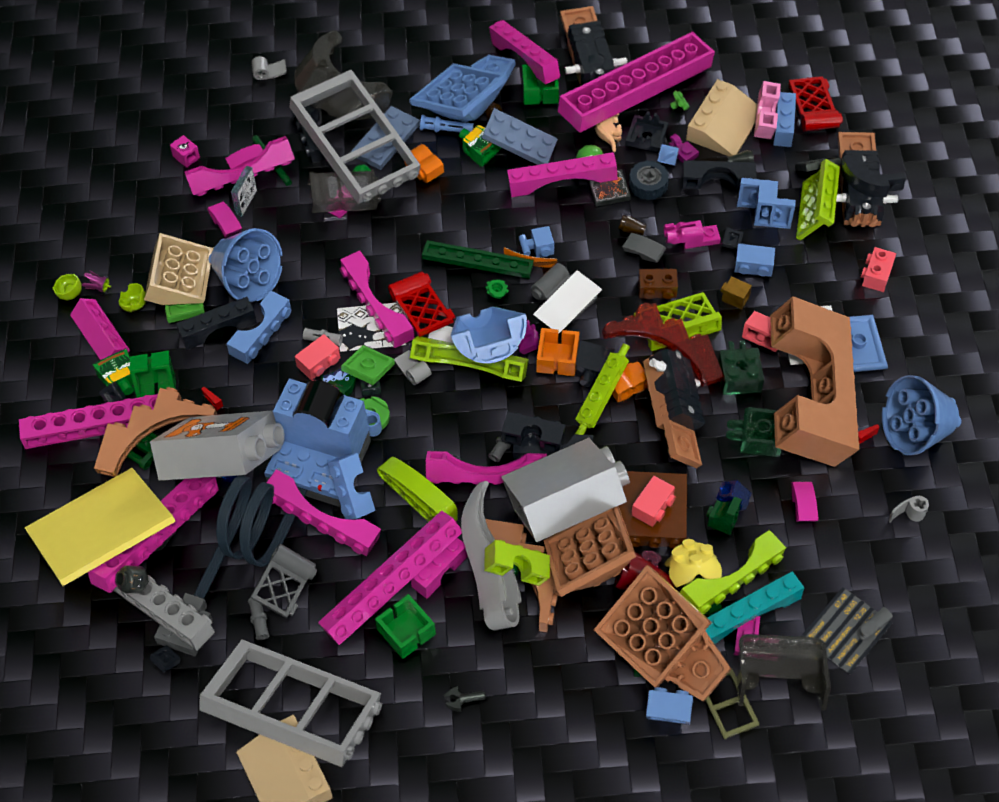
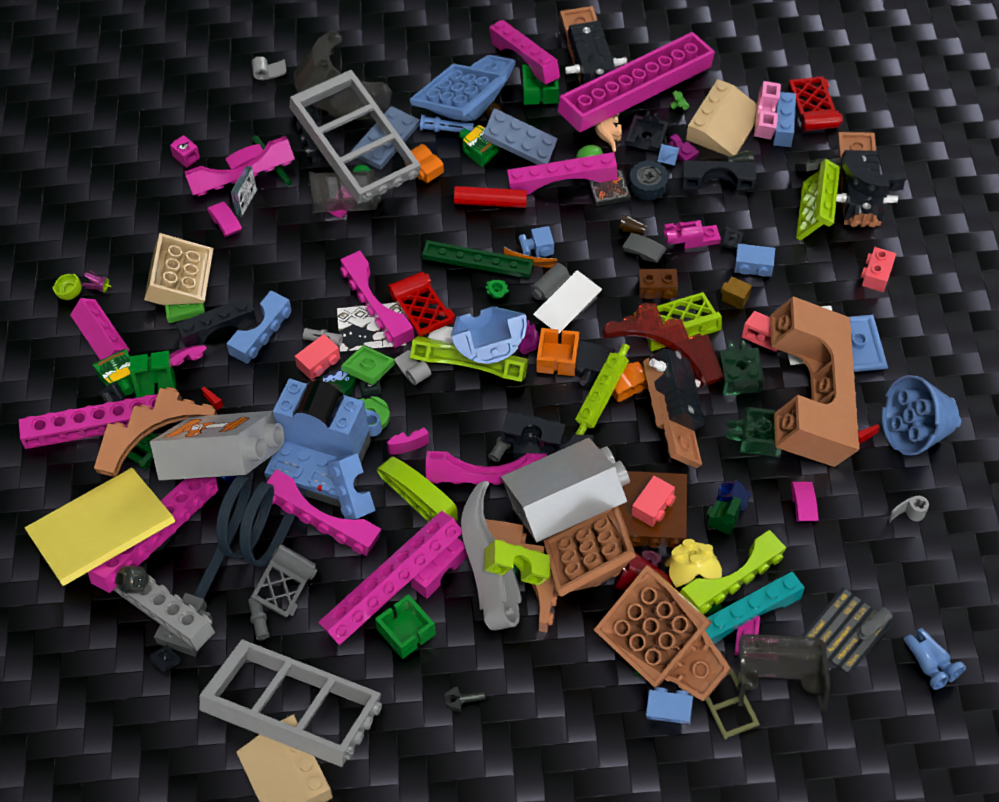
(133, 298): lime hair -> none
(189, 353): none -> dark pink slope
(248, 263): medium blue cone -> none
(401, 443): none -> dark pink slope
(490, 197): none -> red brick
(768, 208): medium blue bracket -> none
(933, 656): none -> medium blue piece

